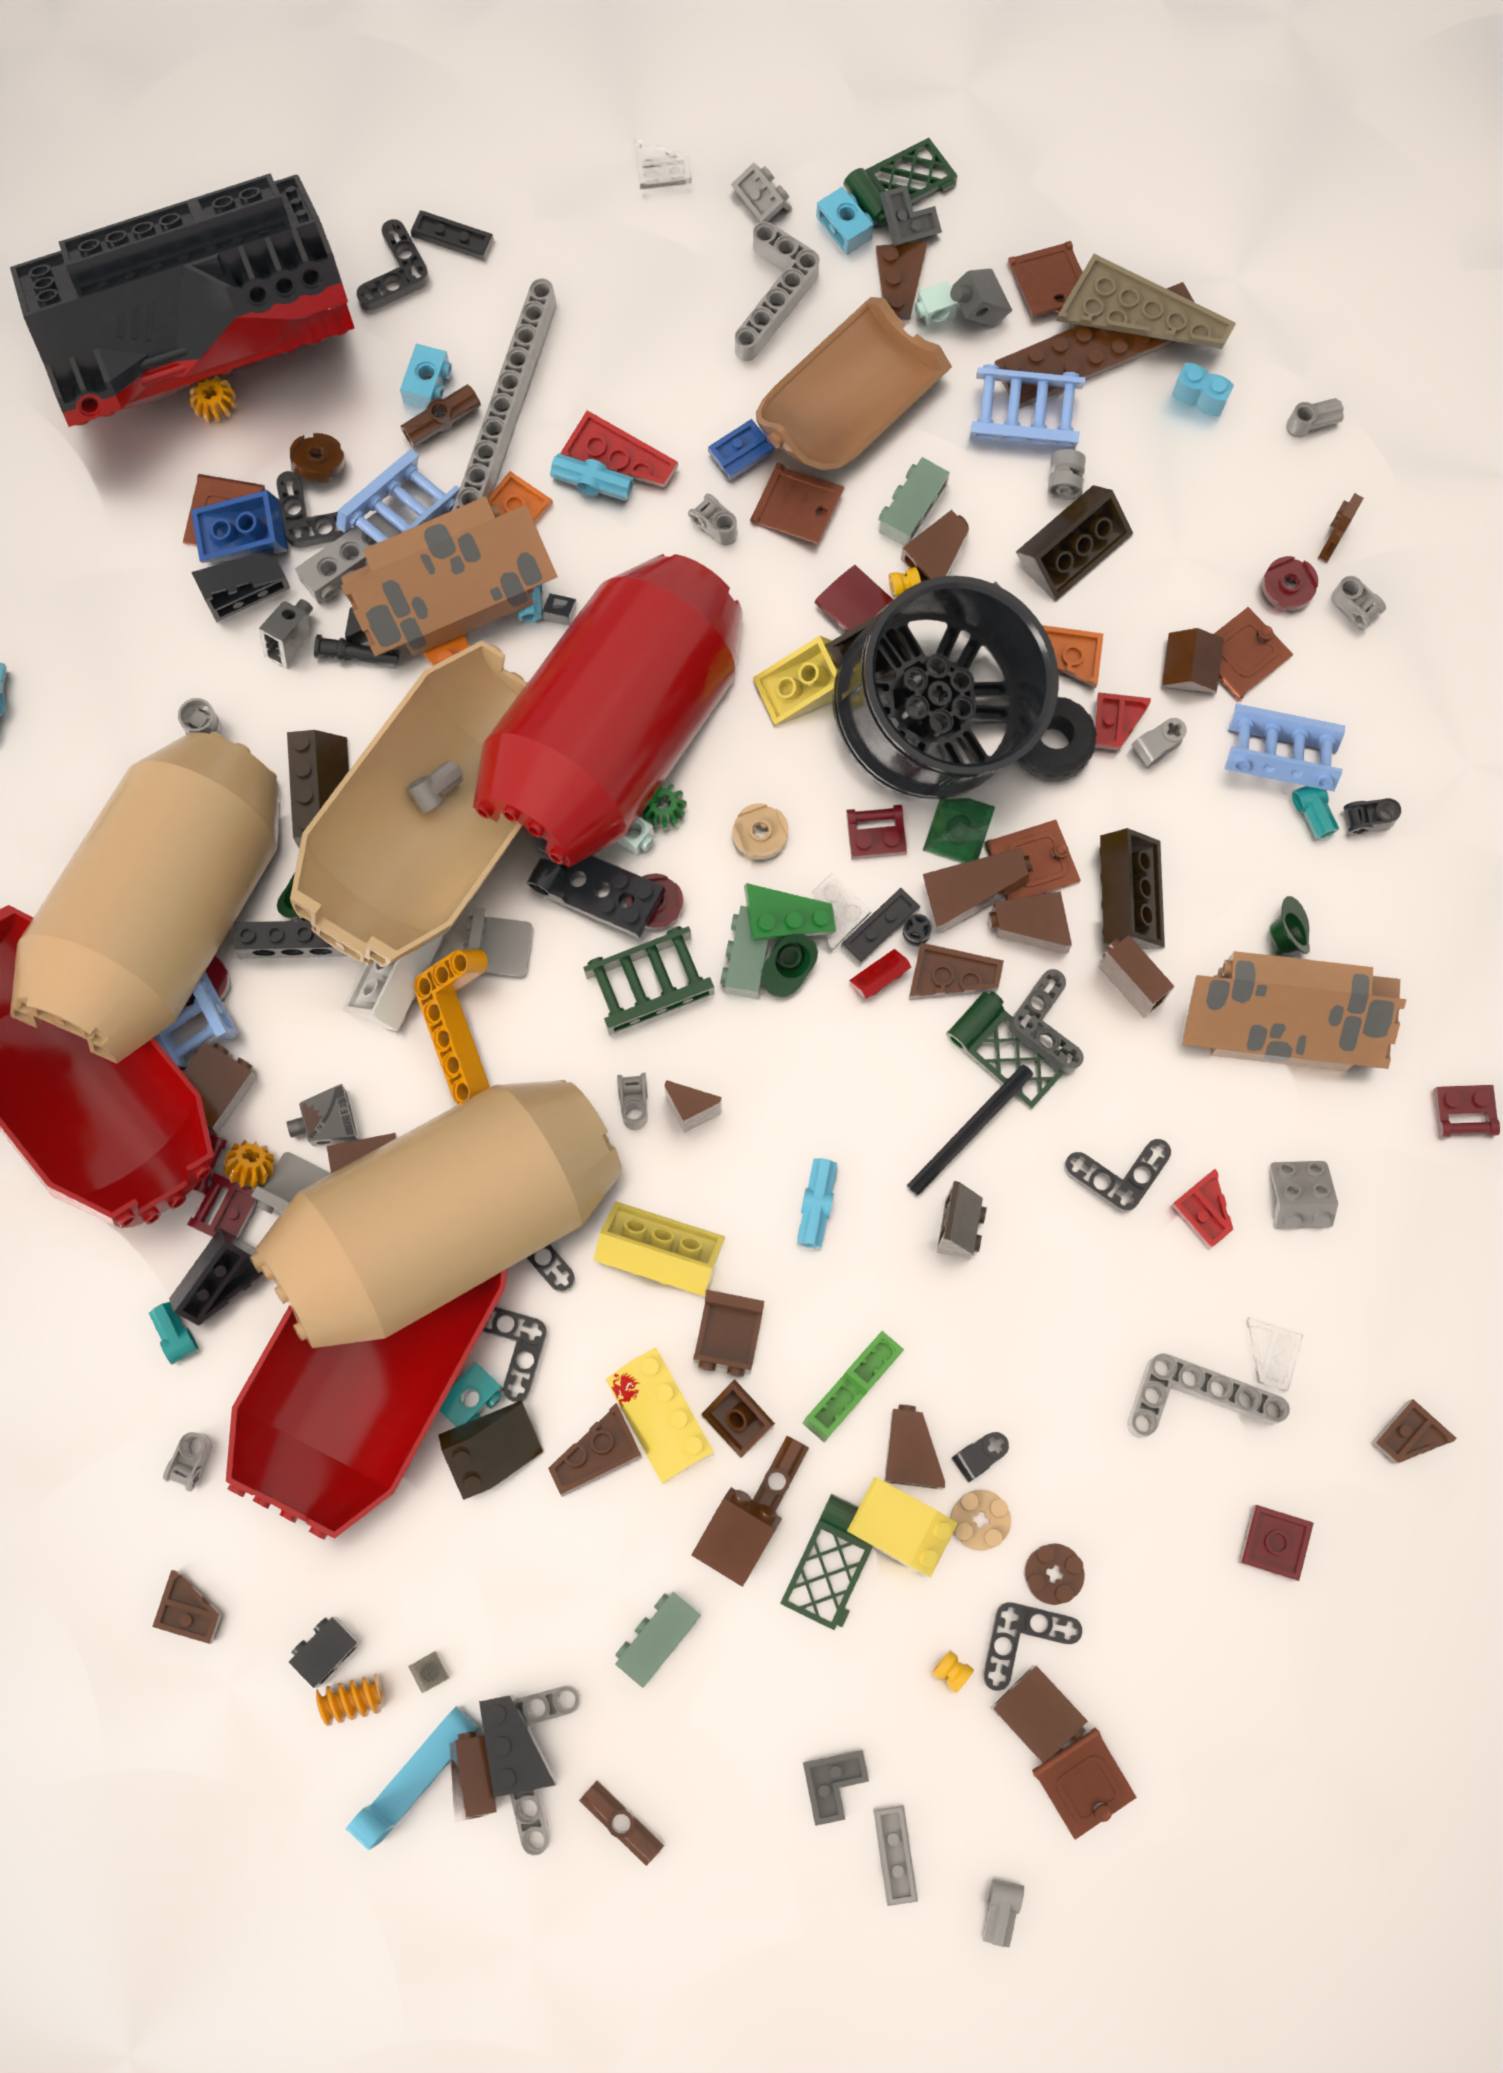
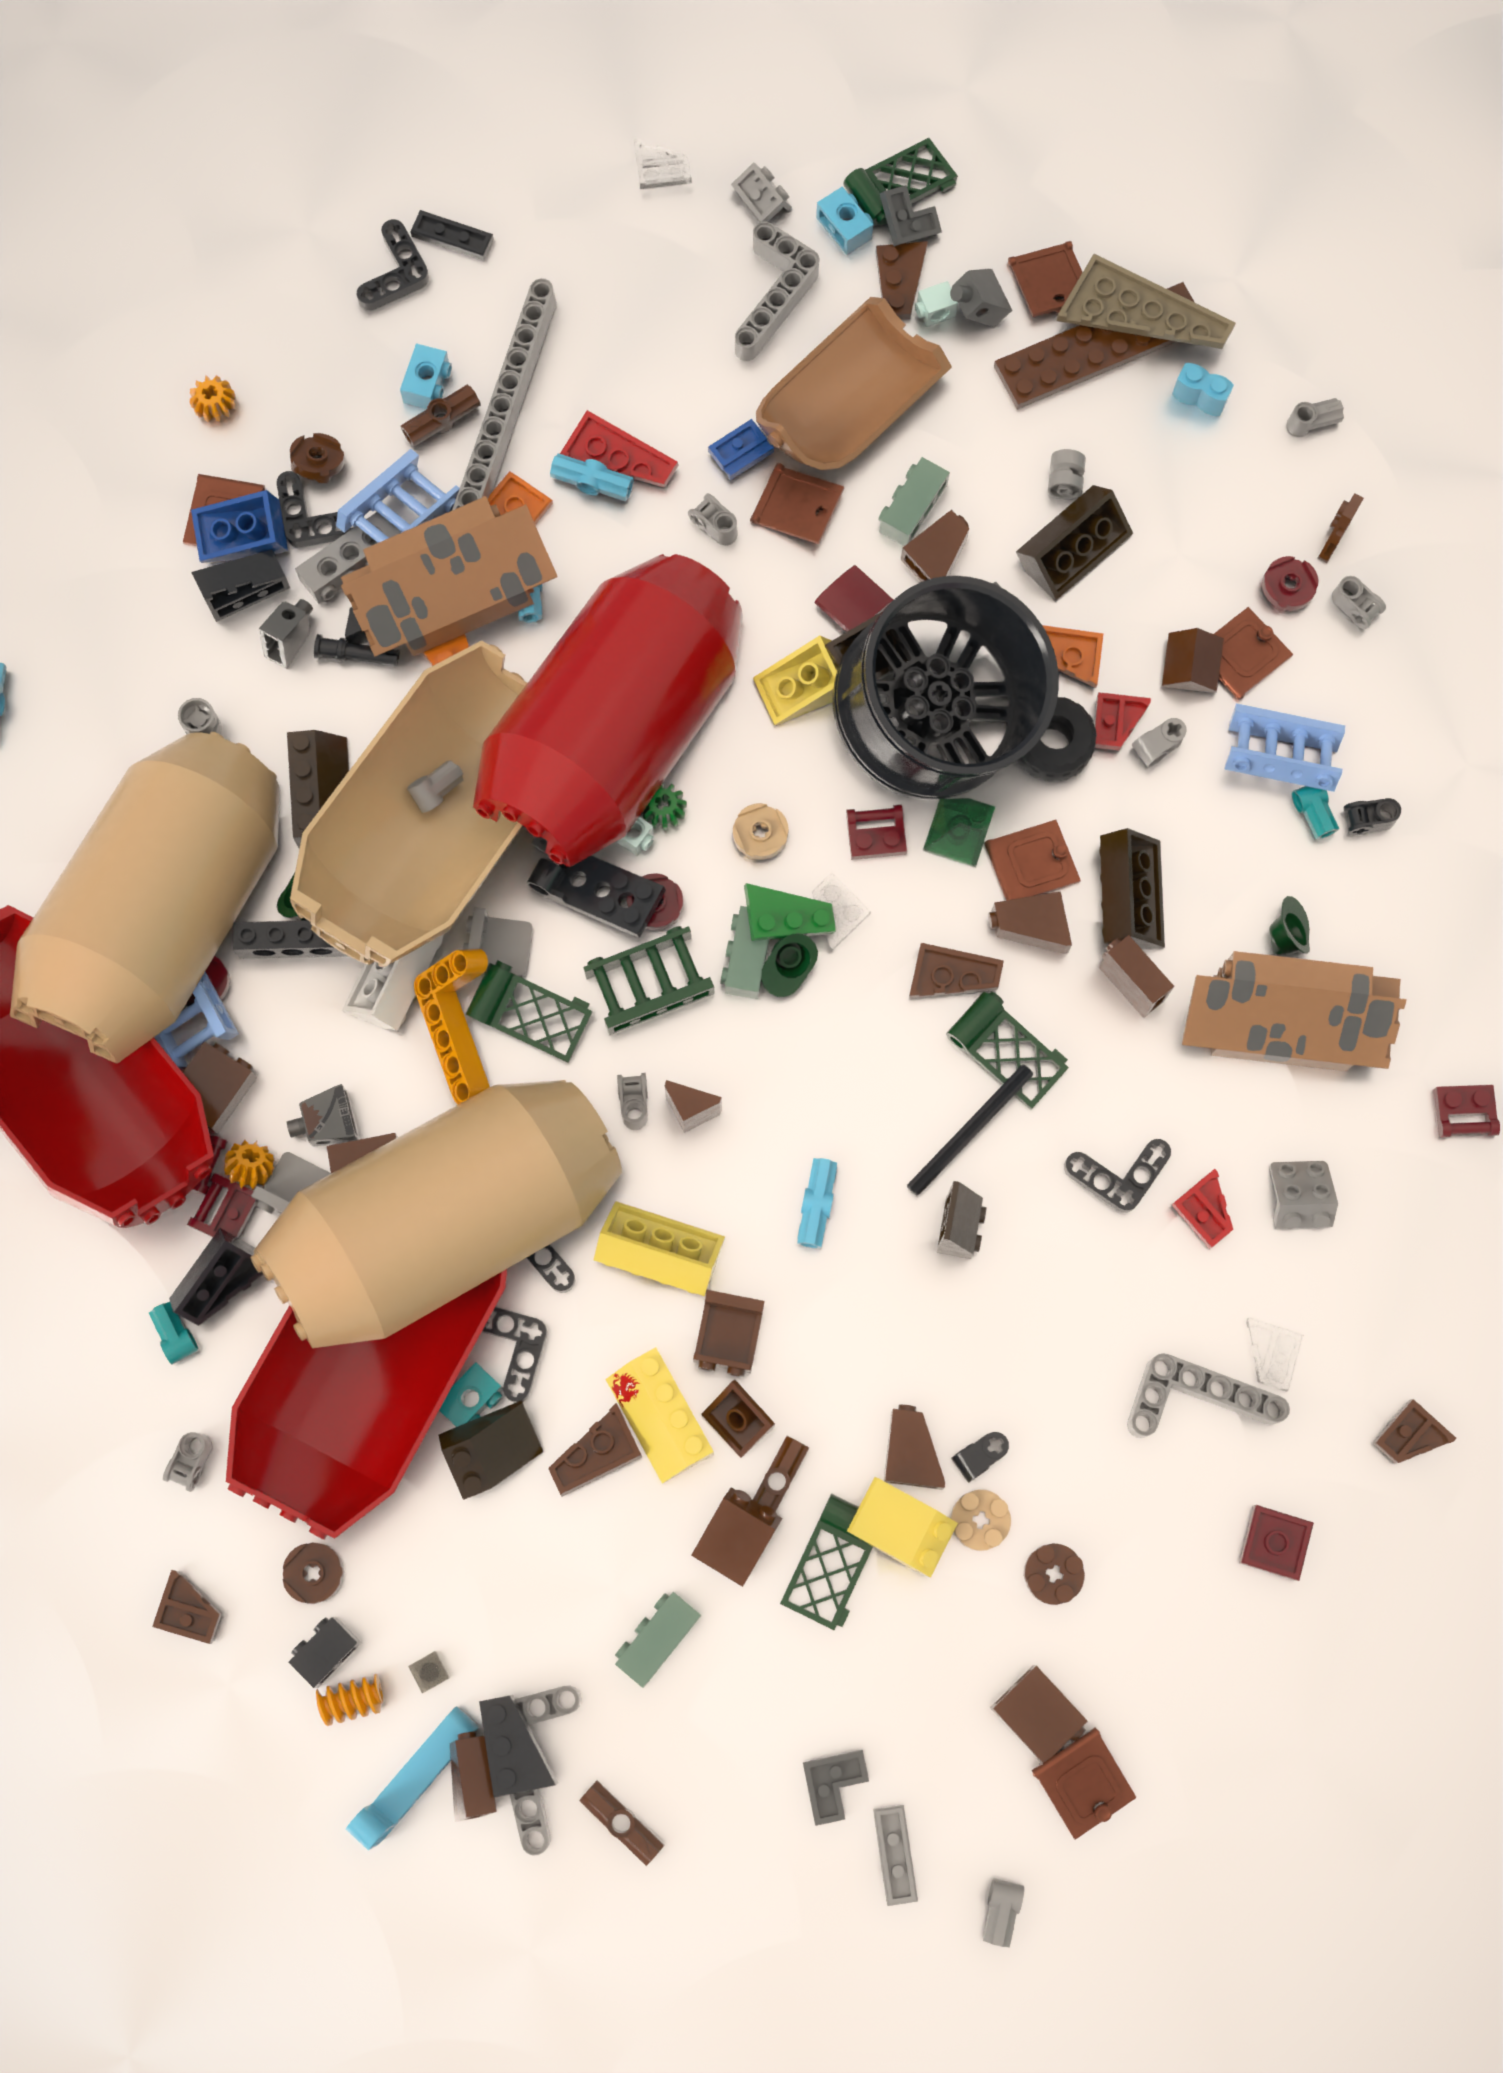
(181, 296): black piece -> none
(295, 1573): none -> reddish brown plate
(495, 994): none -> dark green piece
(559, 609): black slope -> none
(852, 1386): bright green slope -> none
(880, 926): black tile -> none
(880, 974): red plate -> none
(901, 582): yellow wheel -> none
(916, 924): black wheel -> none
(953, 1671): yellow wheel -> none
(973, 885): reddish brown slope -> none
(1011, 429): light blue fence -> none
(1022, 1626): black beam -> none
(1036, 1026): dark grey beam -> none

